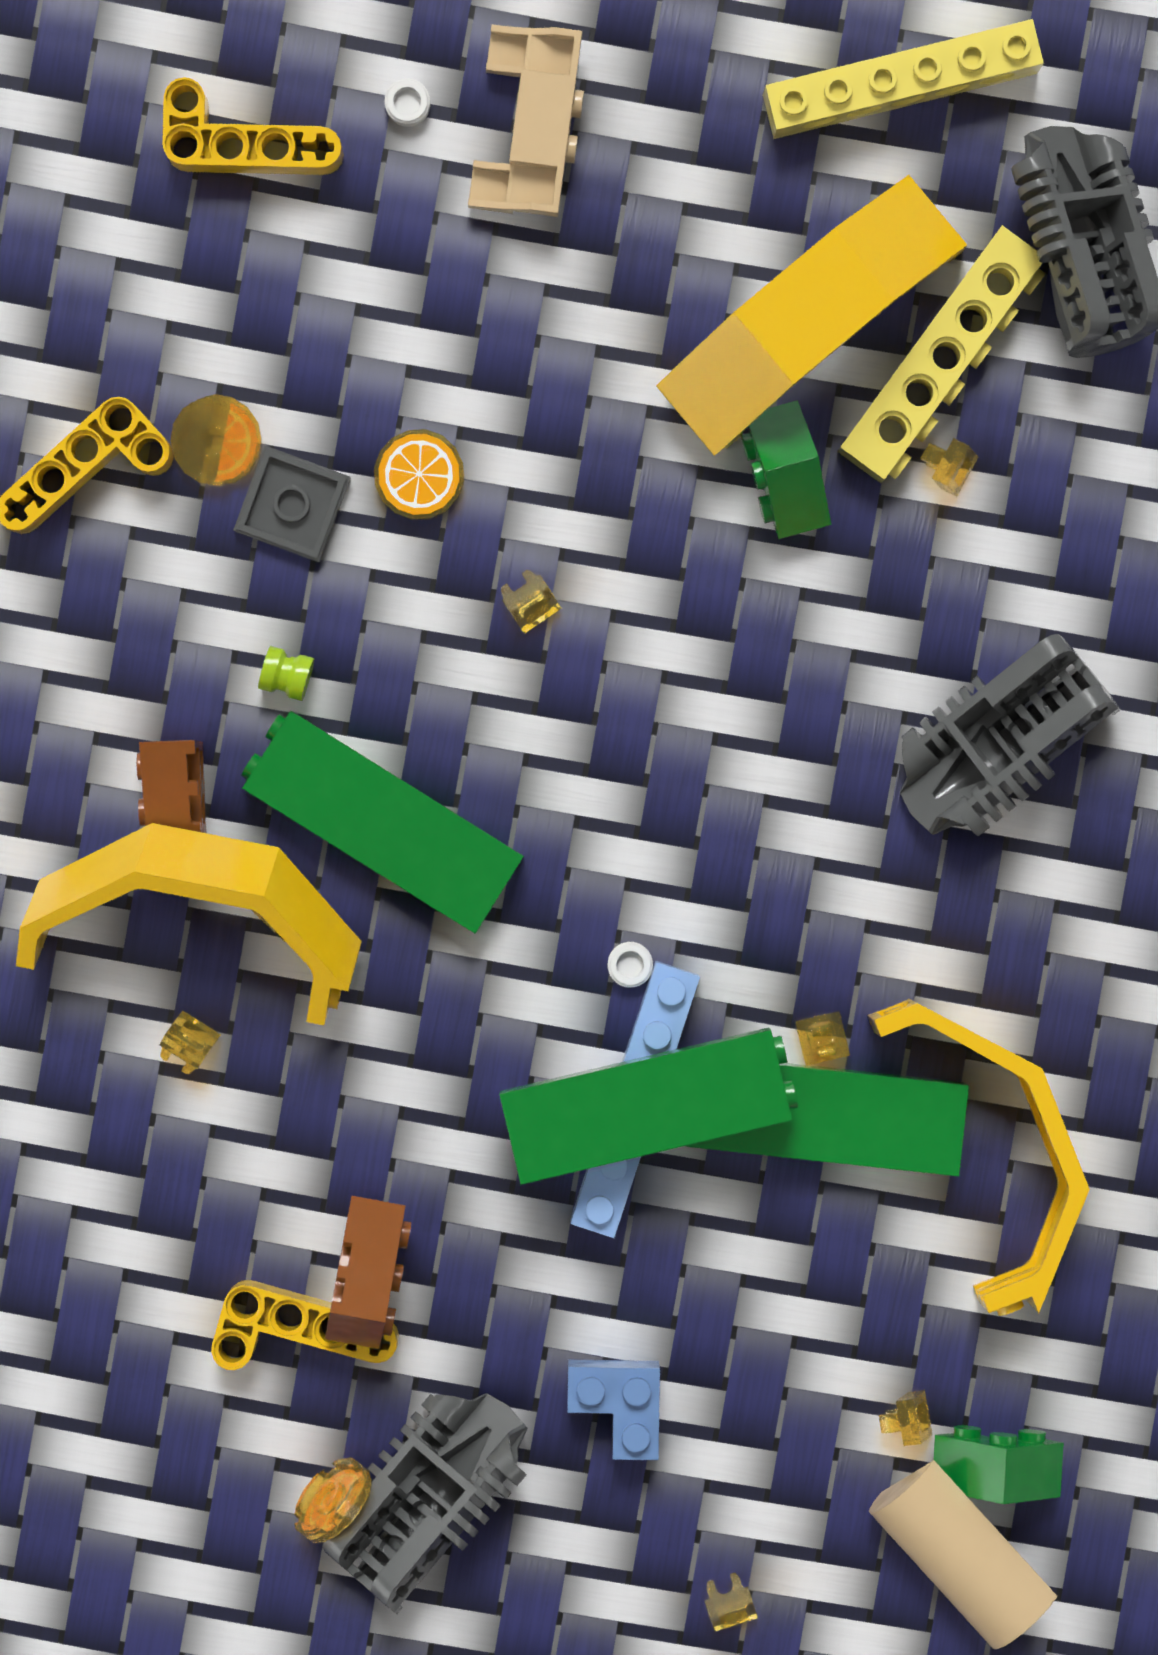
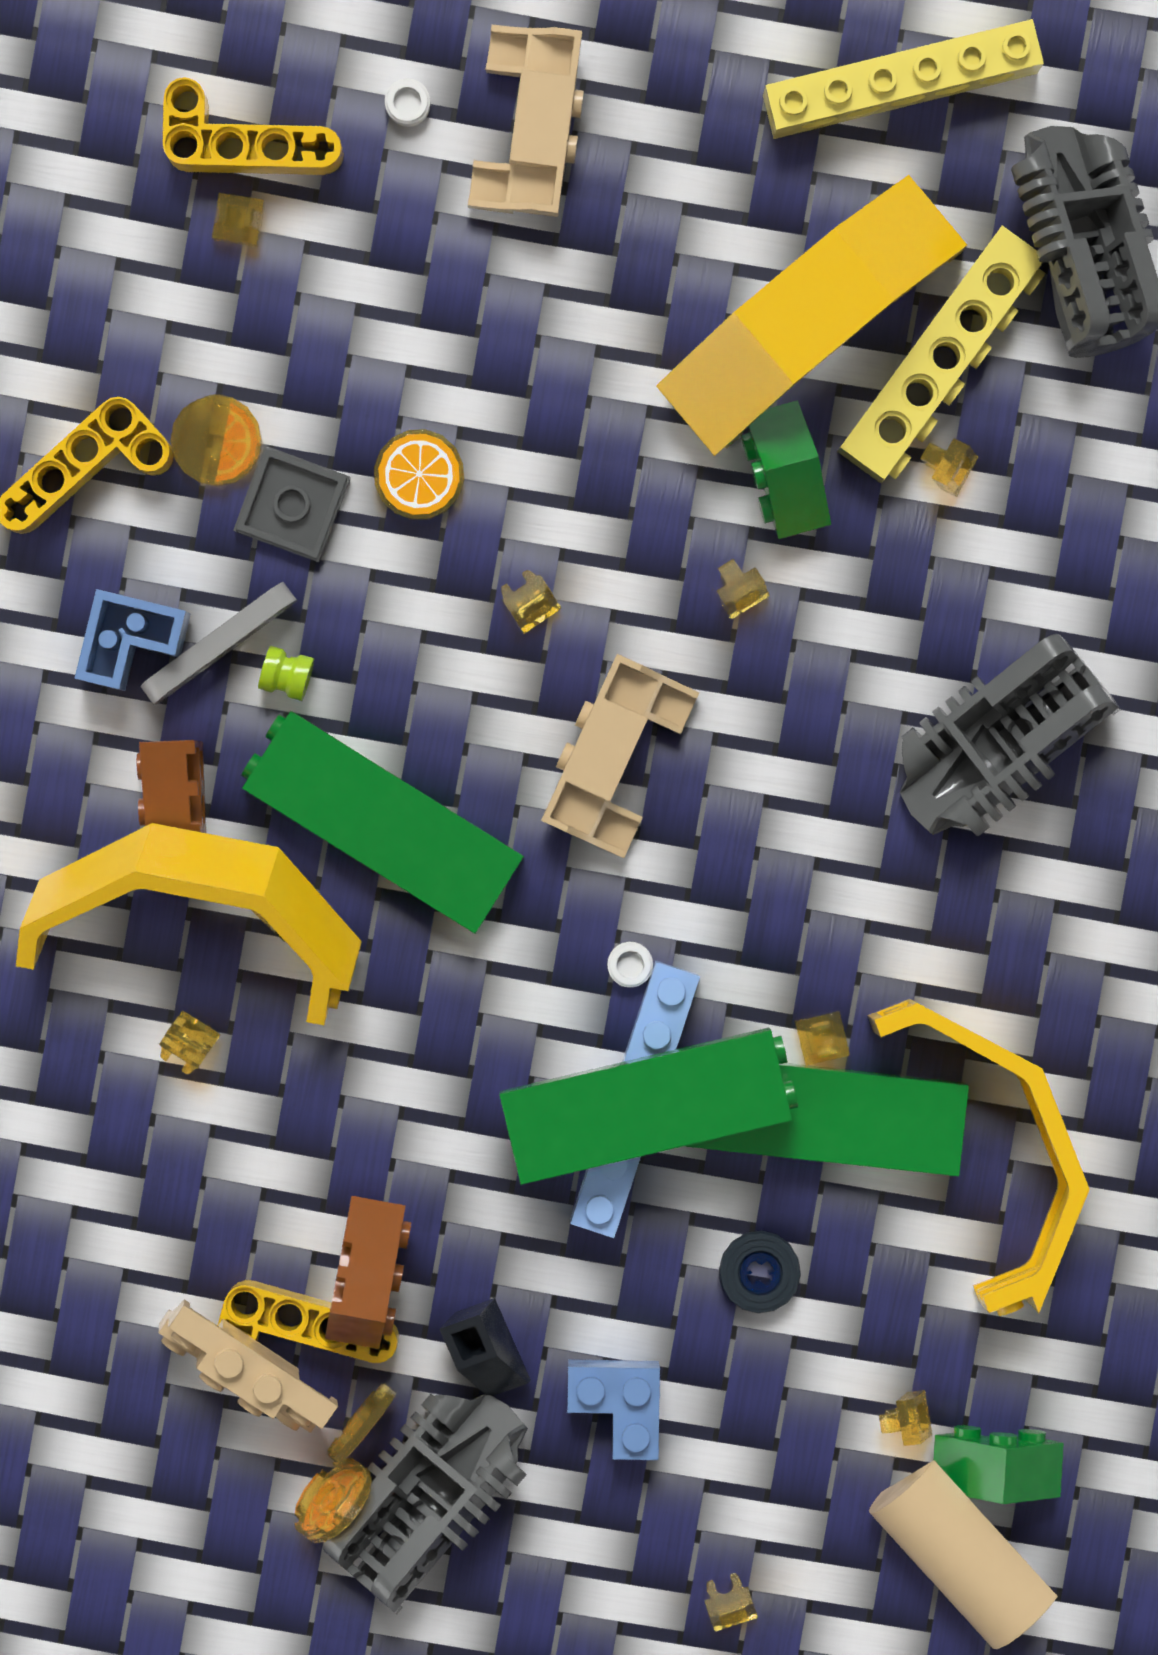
(118, 627): none -> medium blue brick
(218, 643): none -> light grey beam
(238, 219): none -> clear yellow tile
(245, 1368): none -> tan bracket
(361, 1423): none -> clear yellow tile
(484, 1348): none -> black slope
(604, 748): none -> tan bracket
(740, 589): none -> clear yellow tile
(757, 1295): none -> black bush

